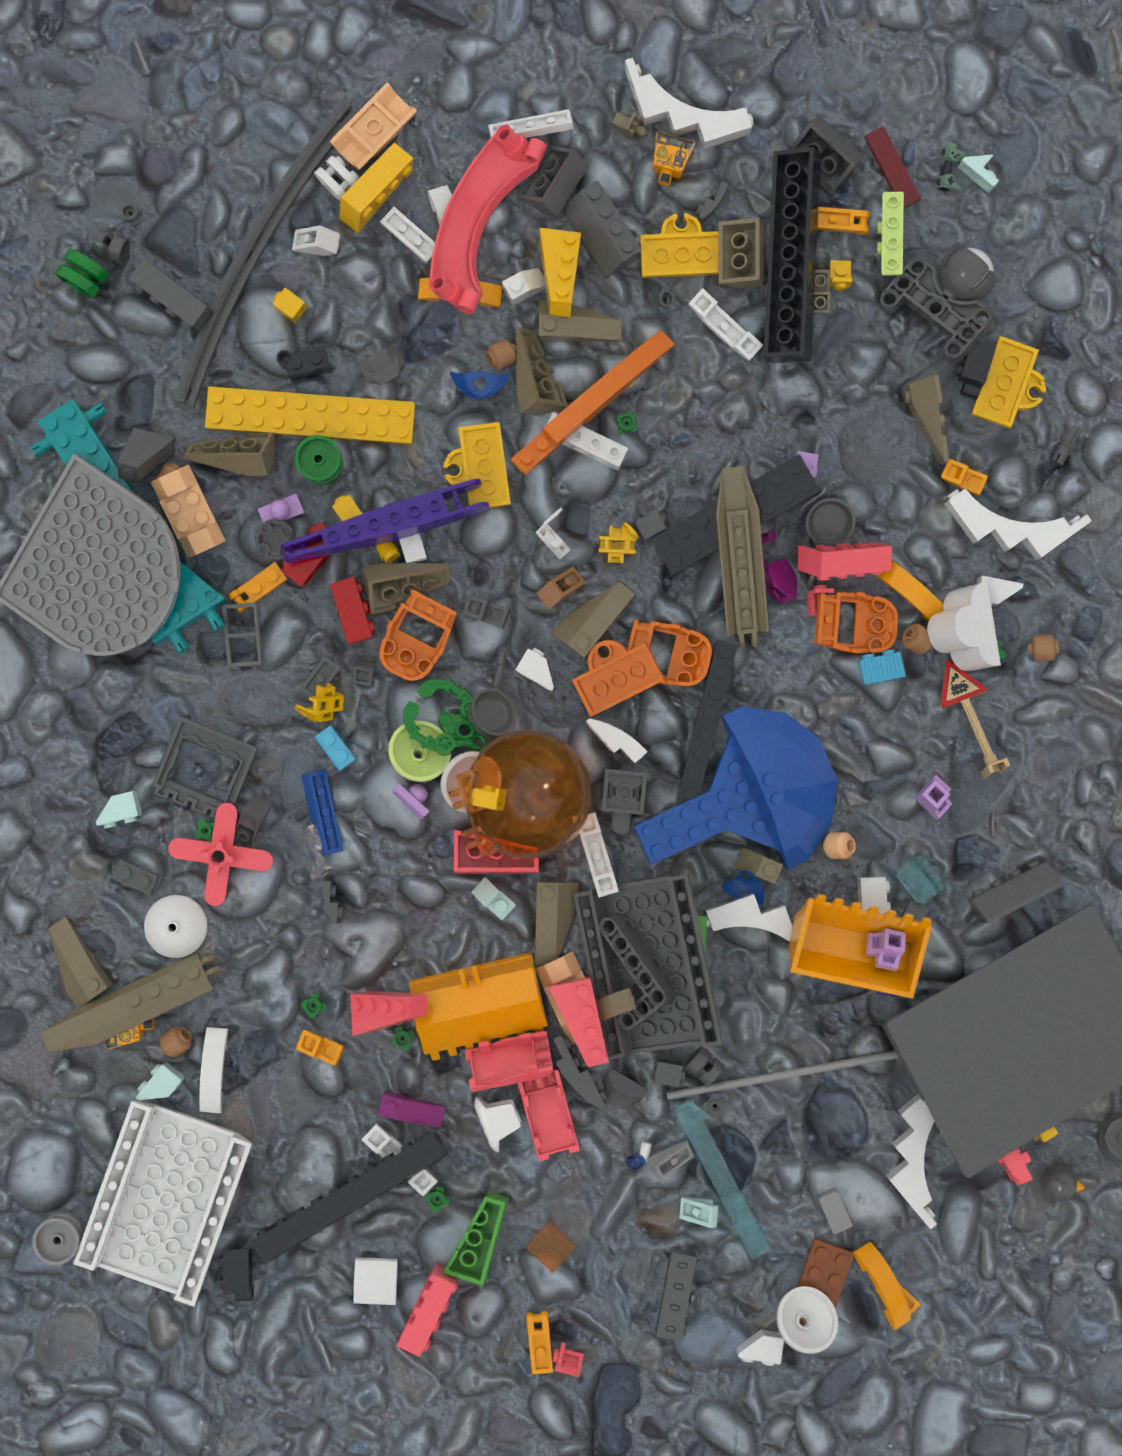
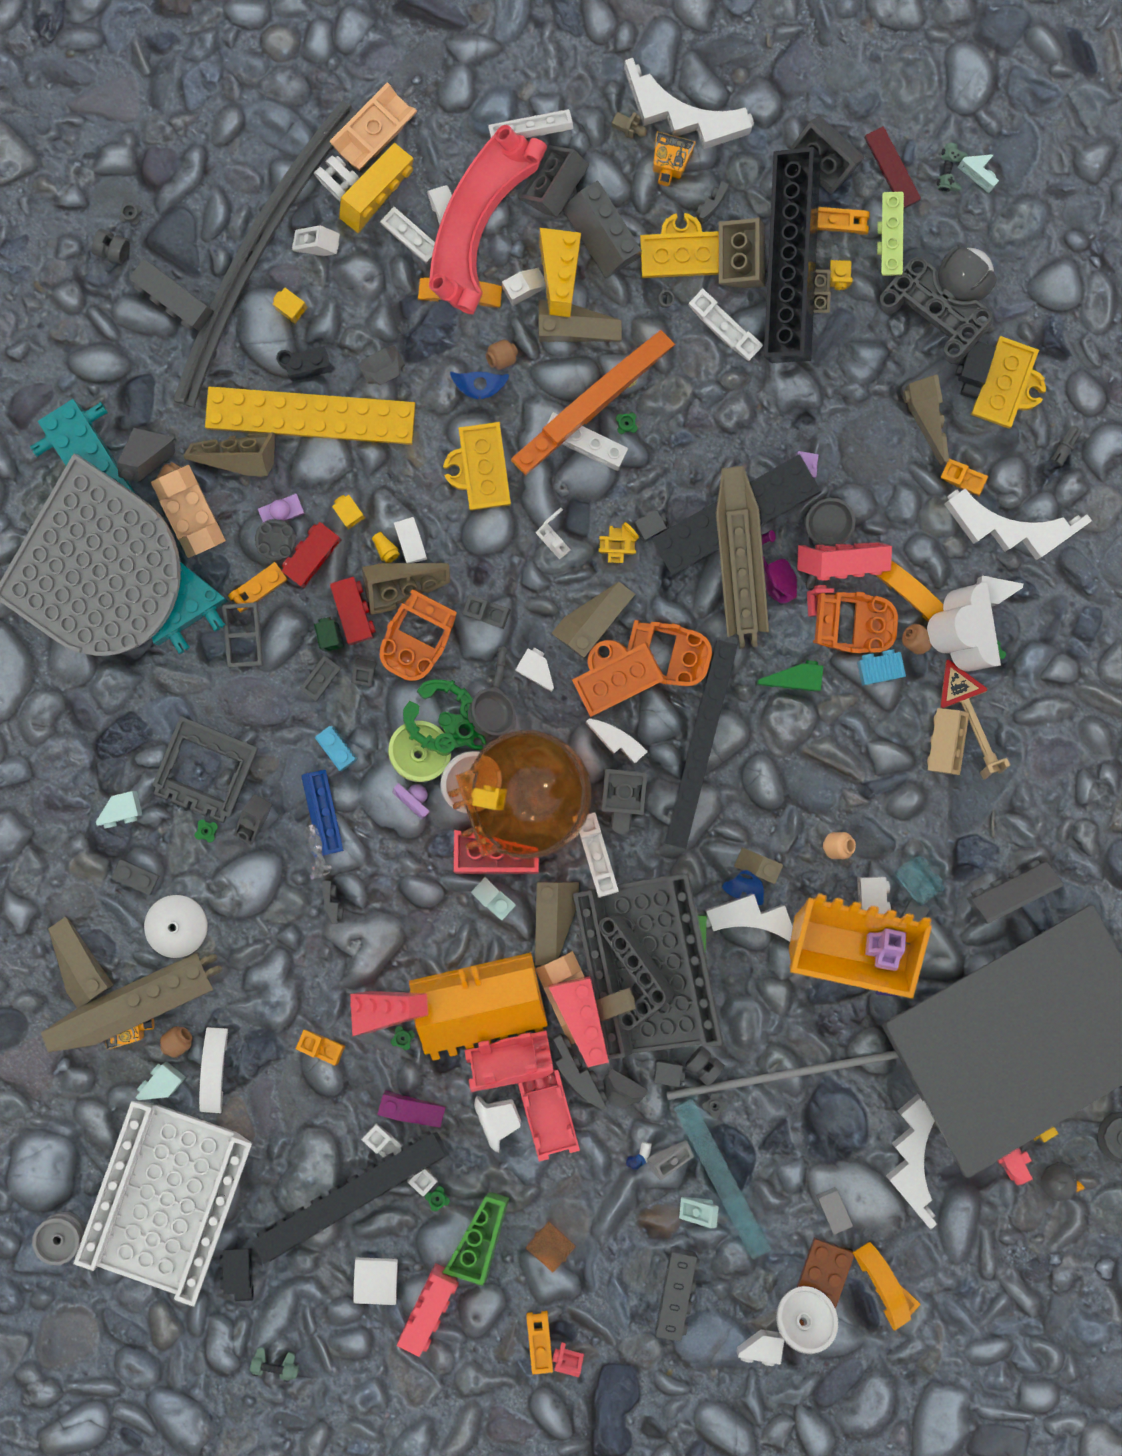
(81, 273): green wheel -> none
(222, 841): coral piece -> none
(287, 1370): none -> sand green piece
(307, 460): green wheel -> none
(307, 1005): green plate -> none
(318, 713): yellow piece -> none
(328, 634): none -> dark green brick
(386, 523): dark purple piece -> none
(535, 383): dark tan wedge -> none
(560, 587): medium nougat slope -> none
(766, 787): blue plate -> none
(800, 677): none -> green slope
(934, 797): lavender brick -> none
(948, 741): none -> tan brick
(1044, 647): medium nougat head -> none

